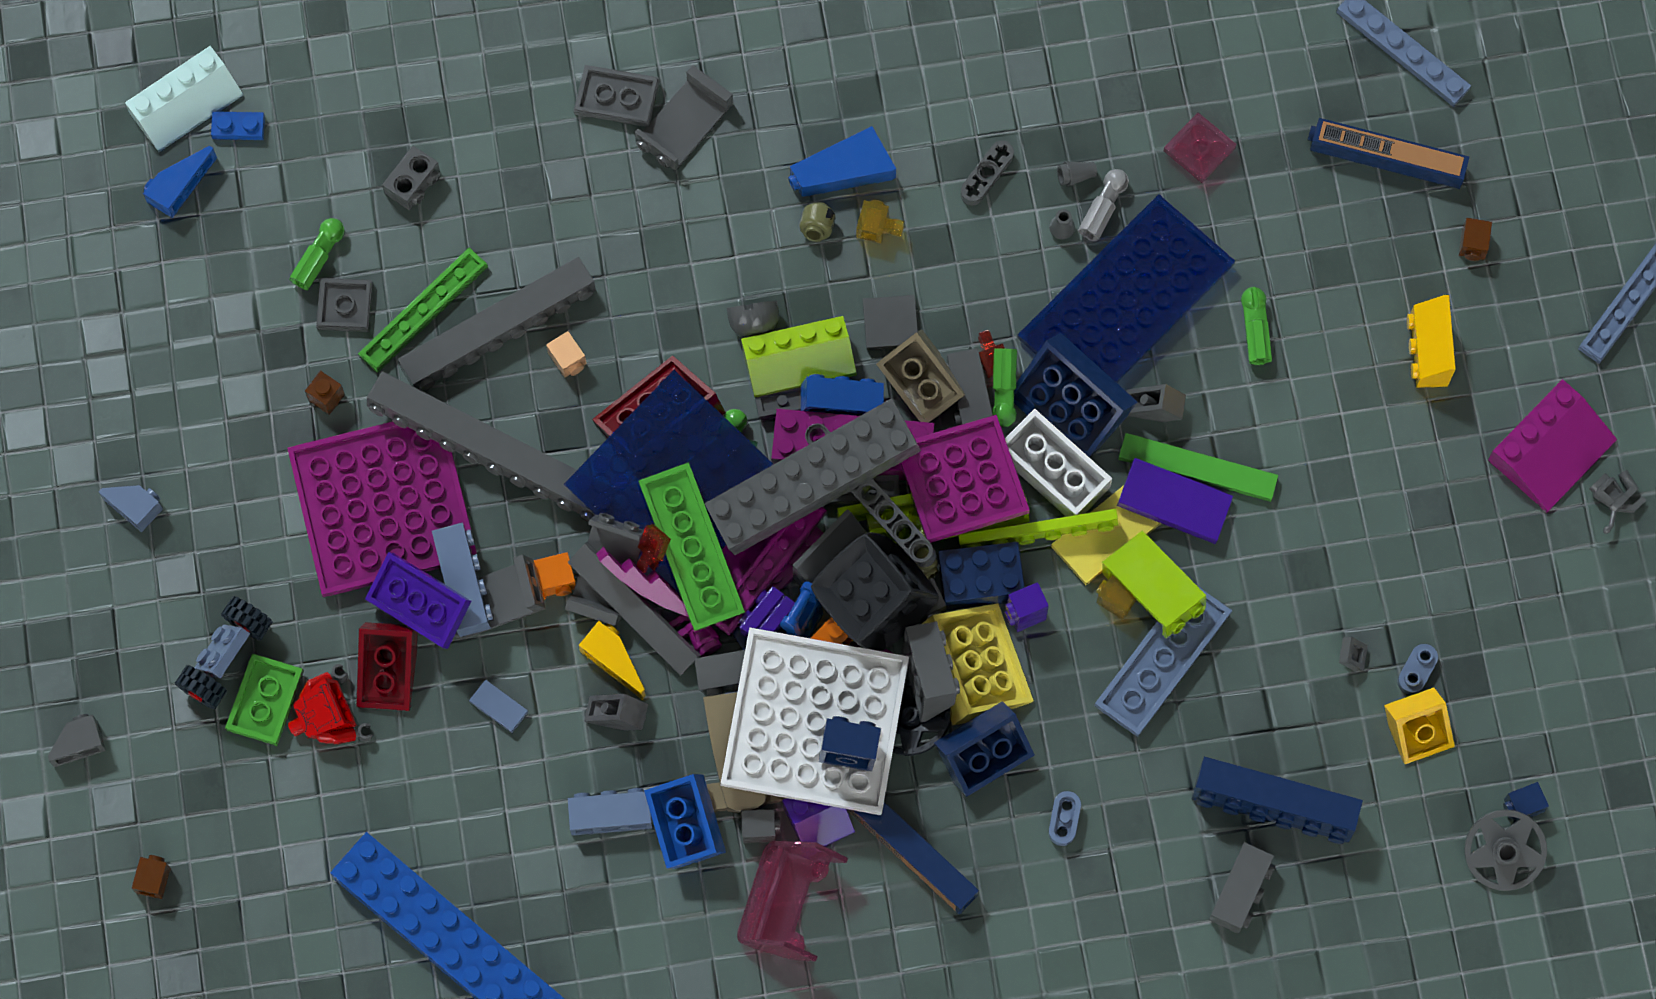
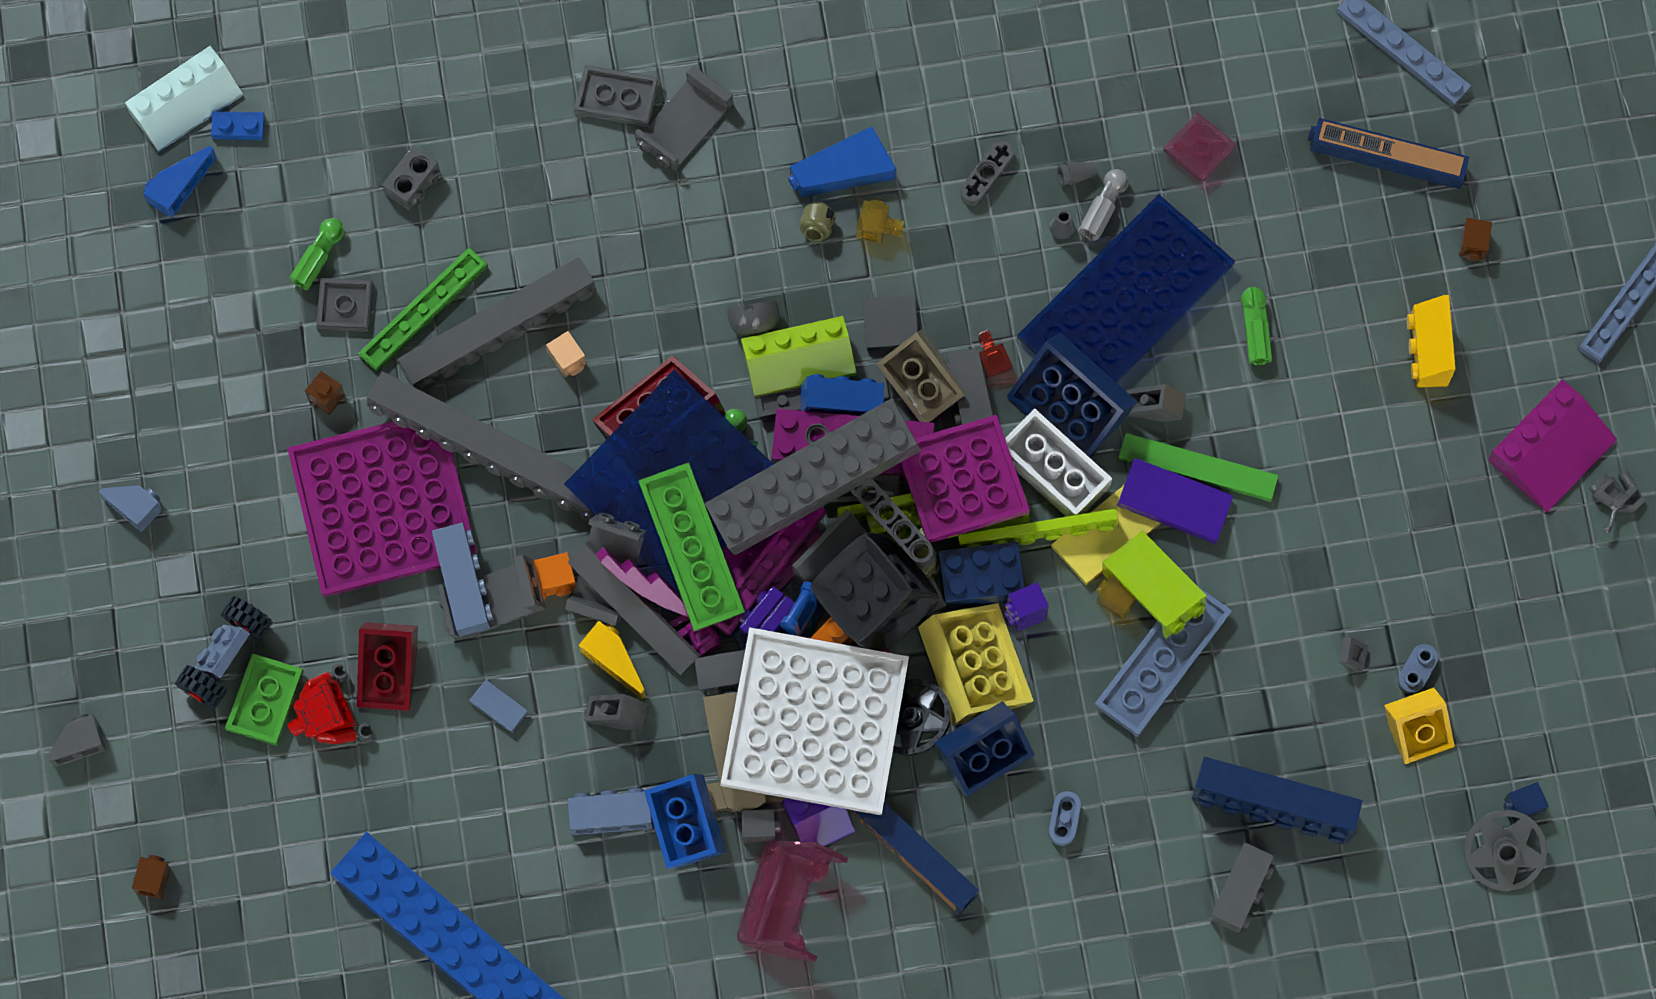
(418, 600): dark purple plate -> none
(654, 546): clear red plate -> none
(849, 743): dark blue brick -> none
(929, 669): dark grey slope -> none
(1004, 385): bright green piece -> none

